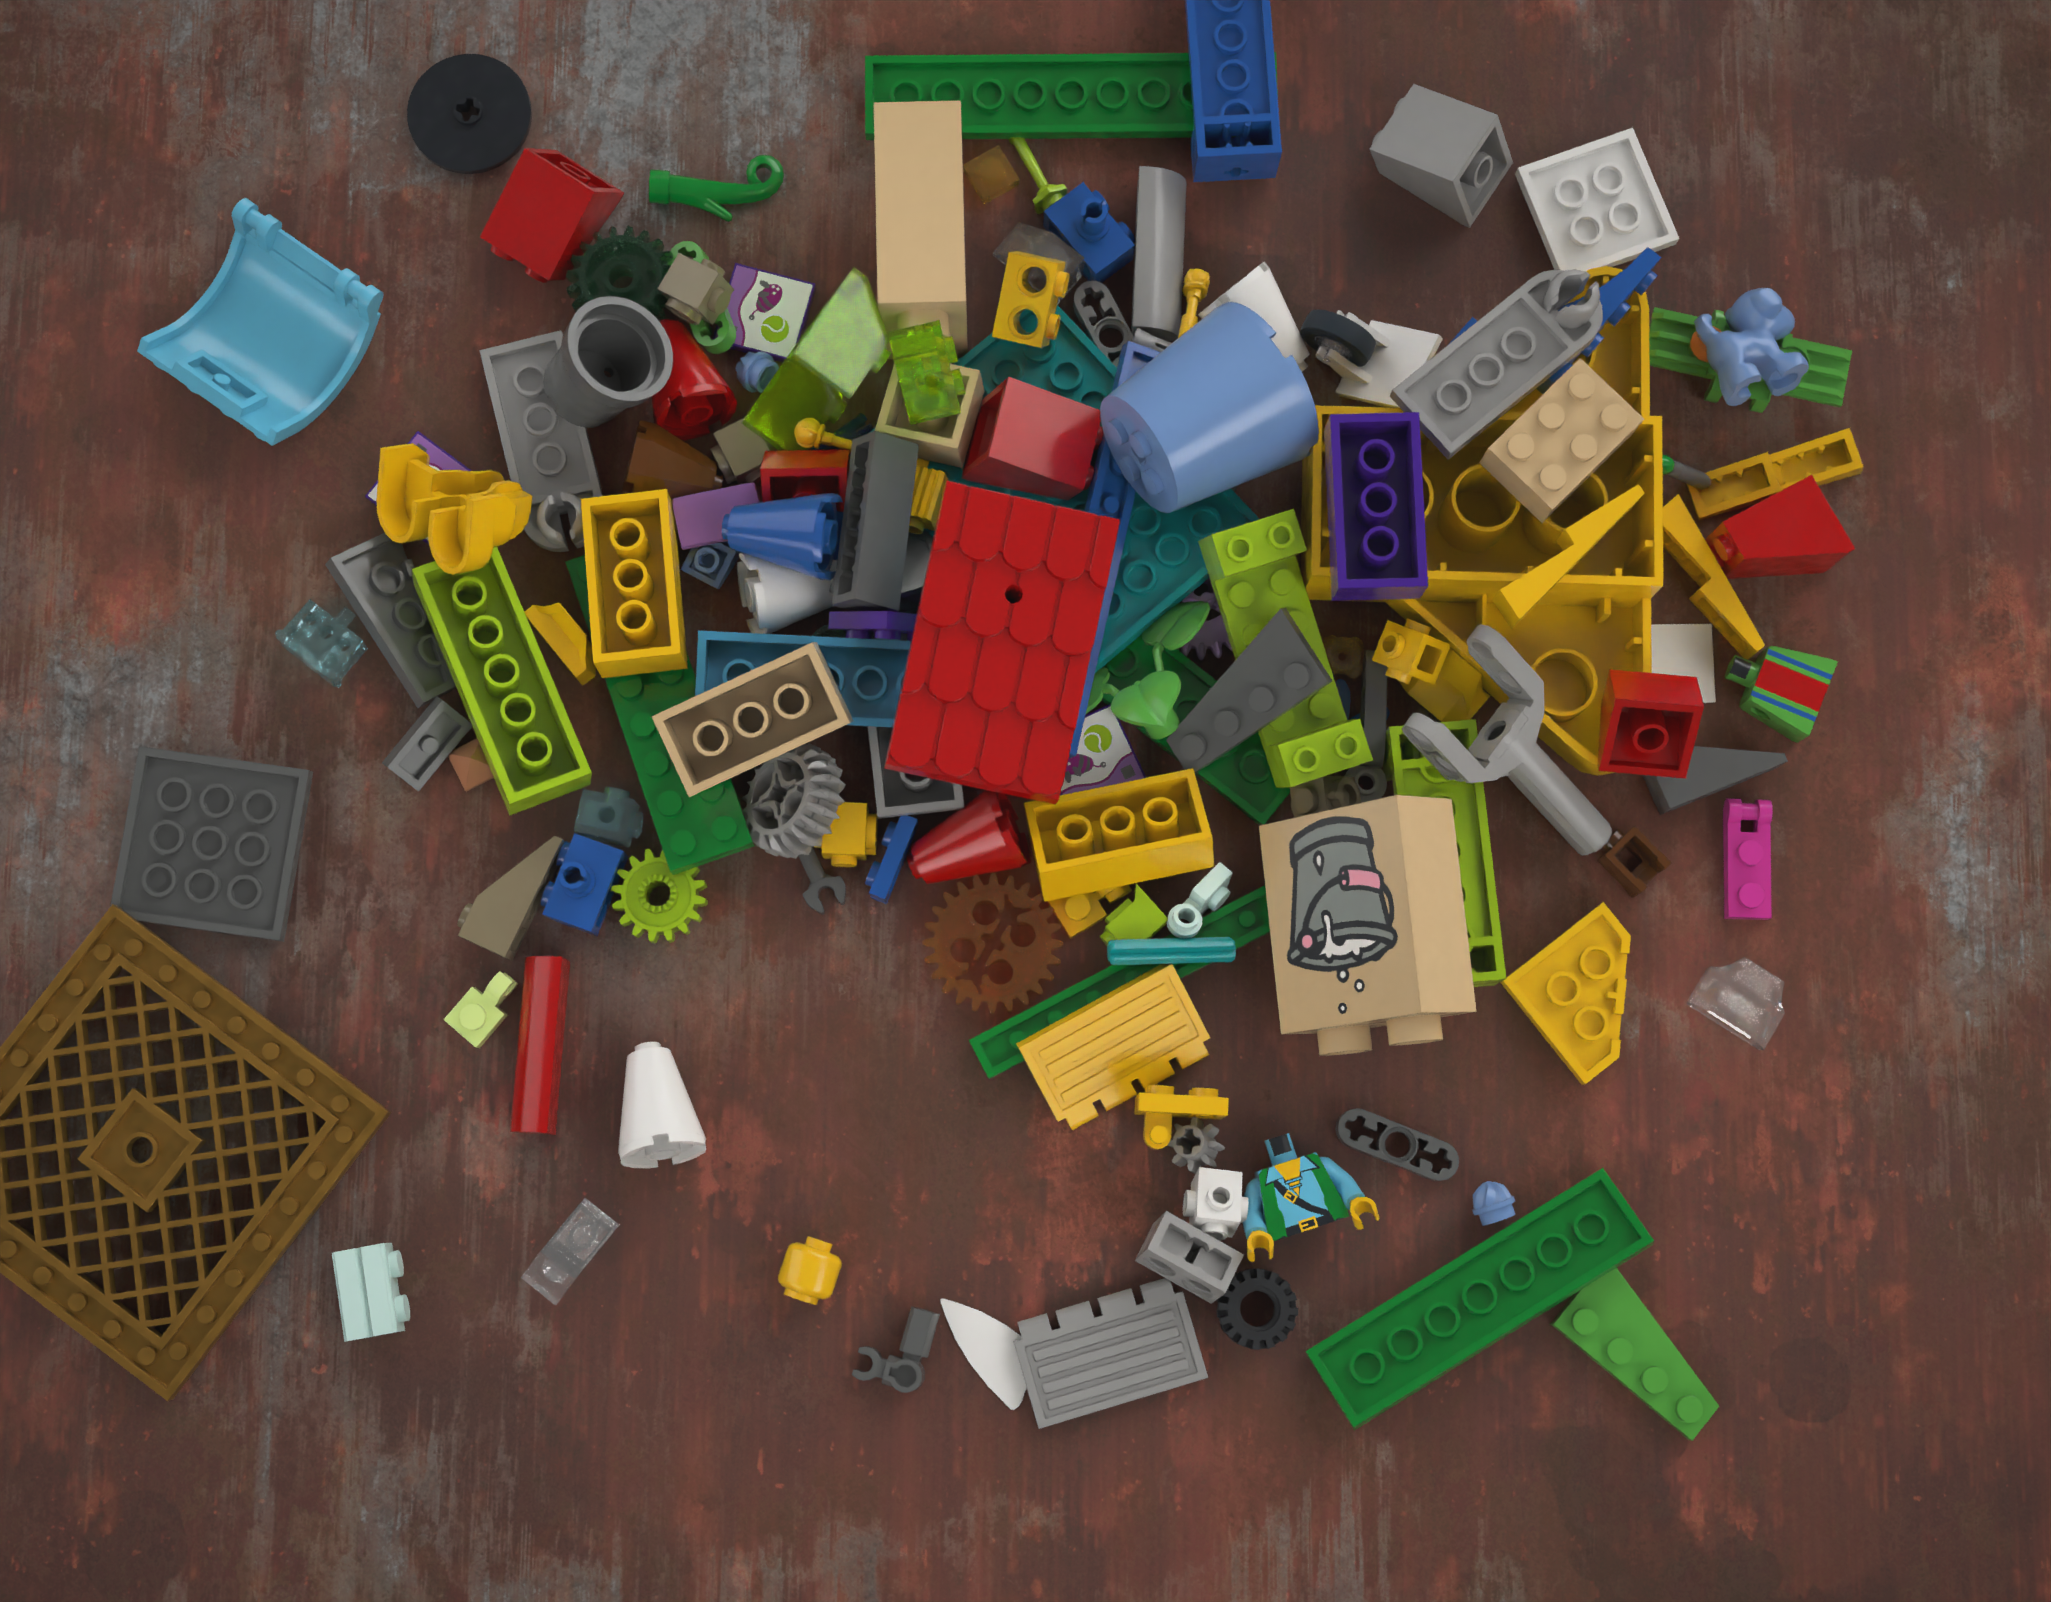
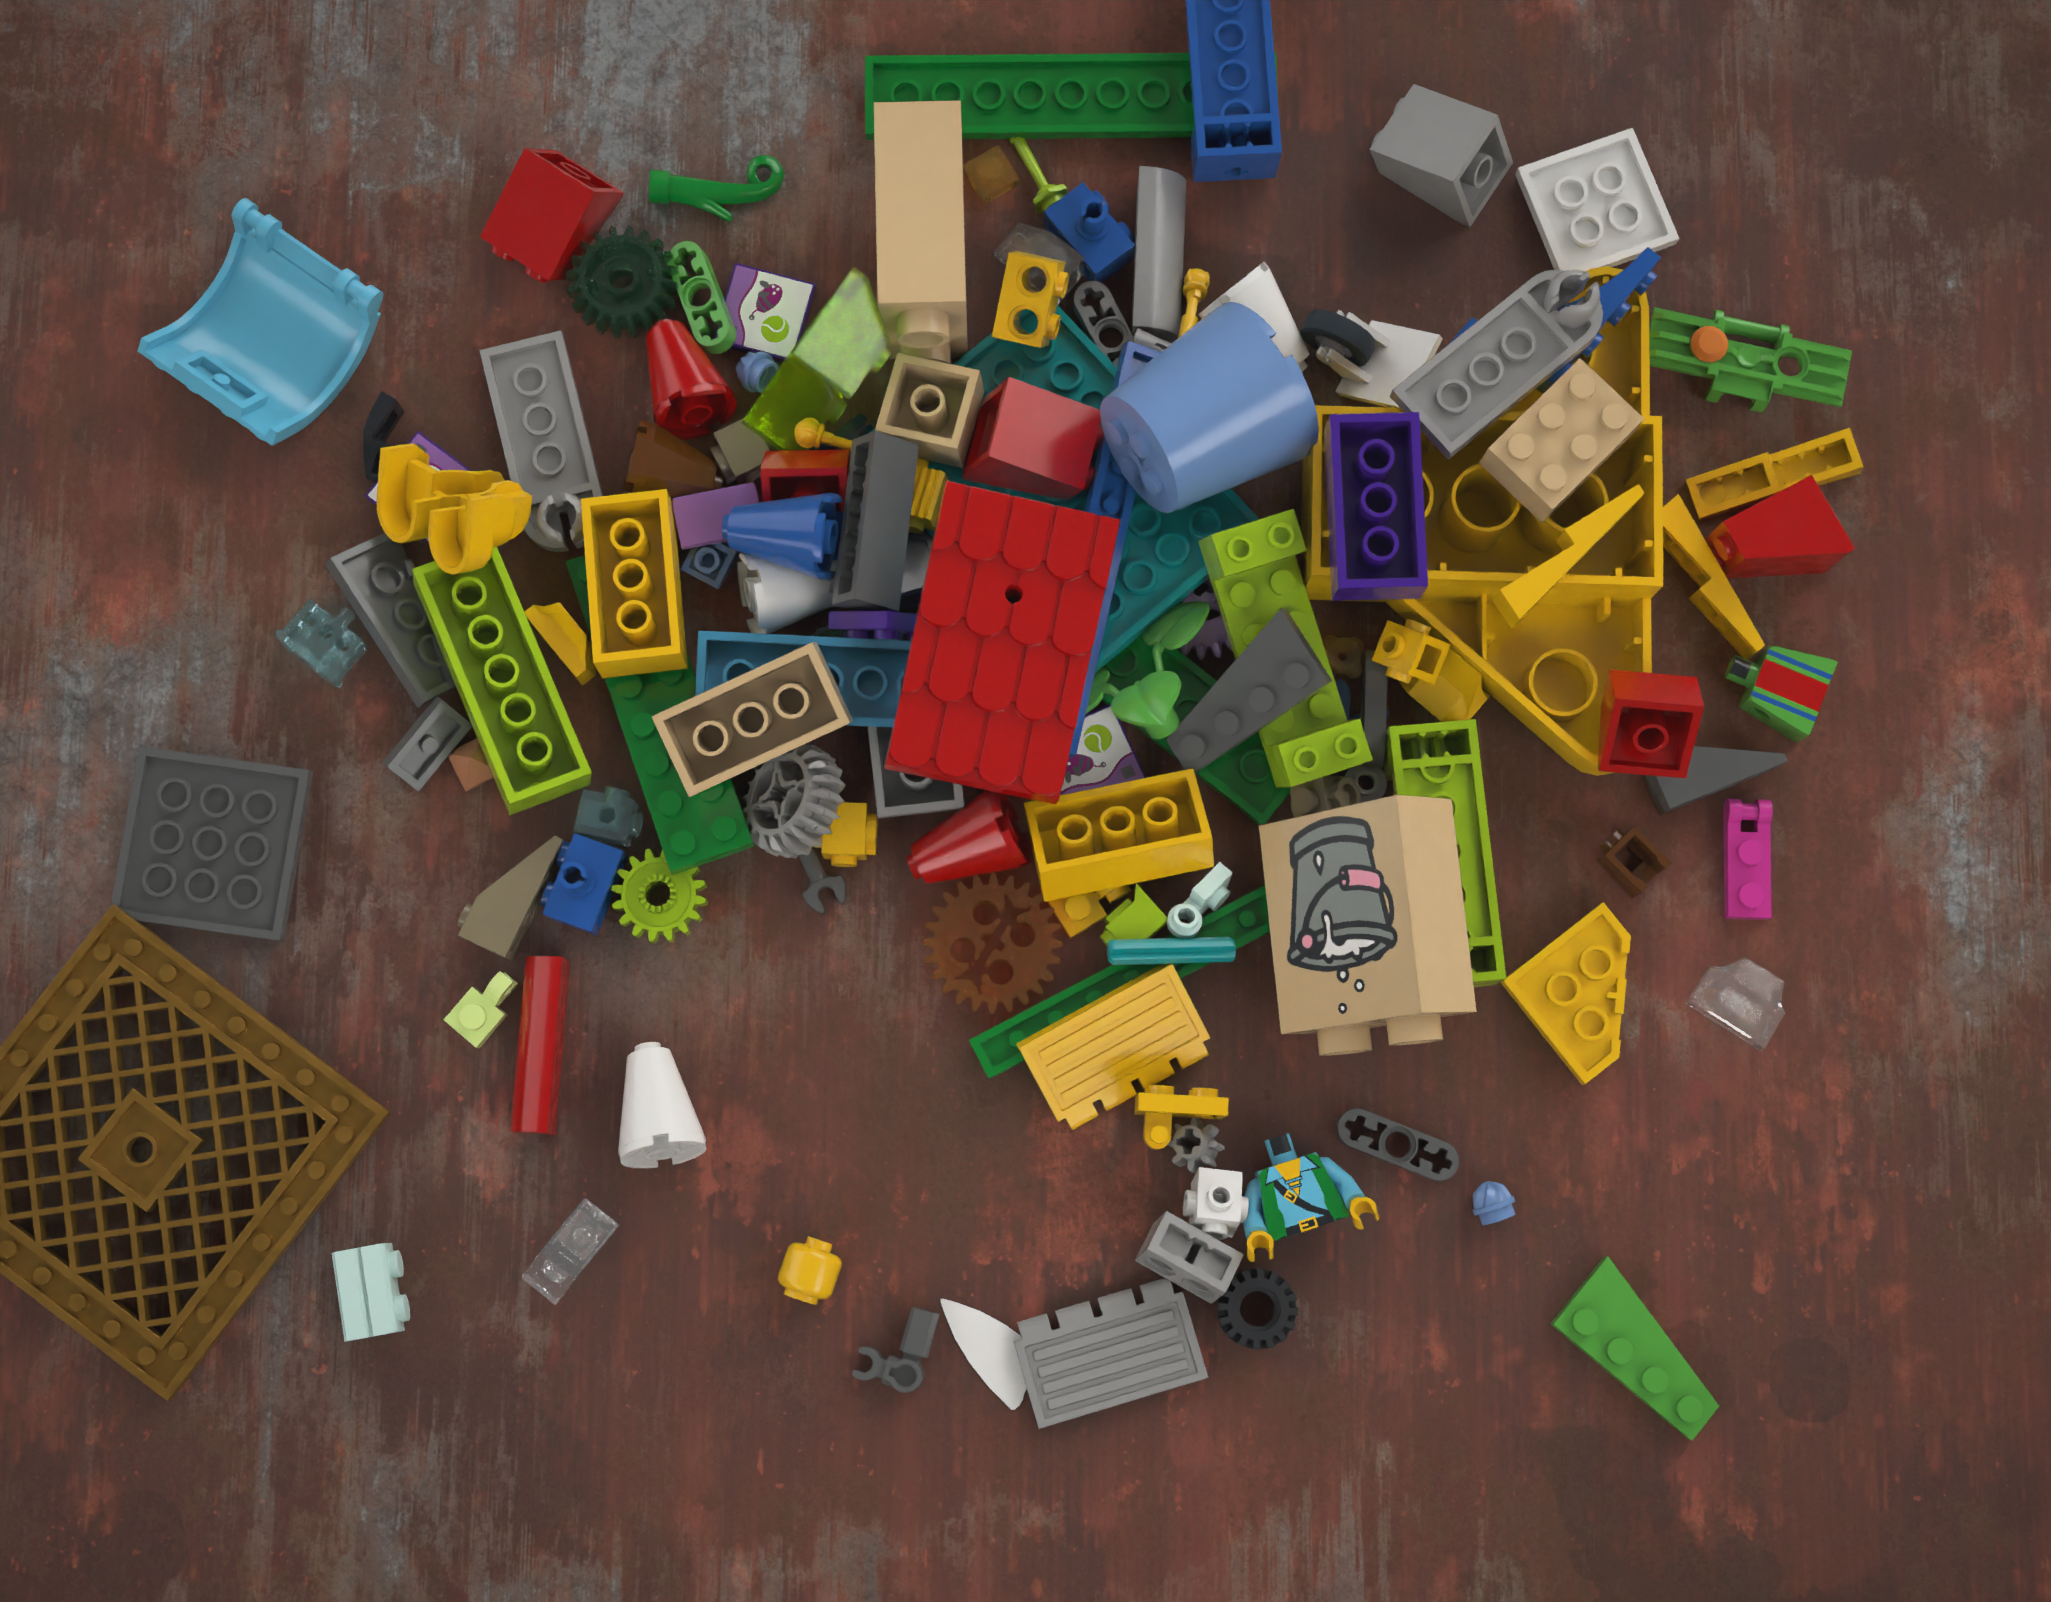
(378, 427): none -> black slope
(485, 139): black piece -> none
(614, 338): dark grey piece -> none
(695, 290): dark tan brick -> none
(884, 875): blue plate -> none
(925, 372): clear neon green brick -> none
(1479, 1298): green plate -> none
(1510, 748): light grey piece -> none
(1685, 473): dark grey piece -> none
(1685, 652): white sticker -> none
(1751, 346): medium blue animal -> none

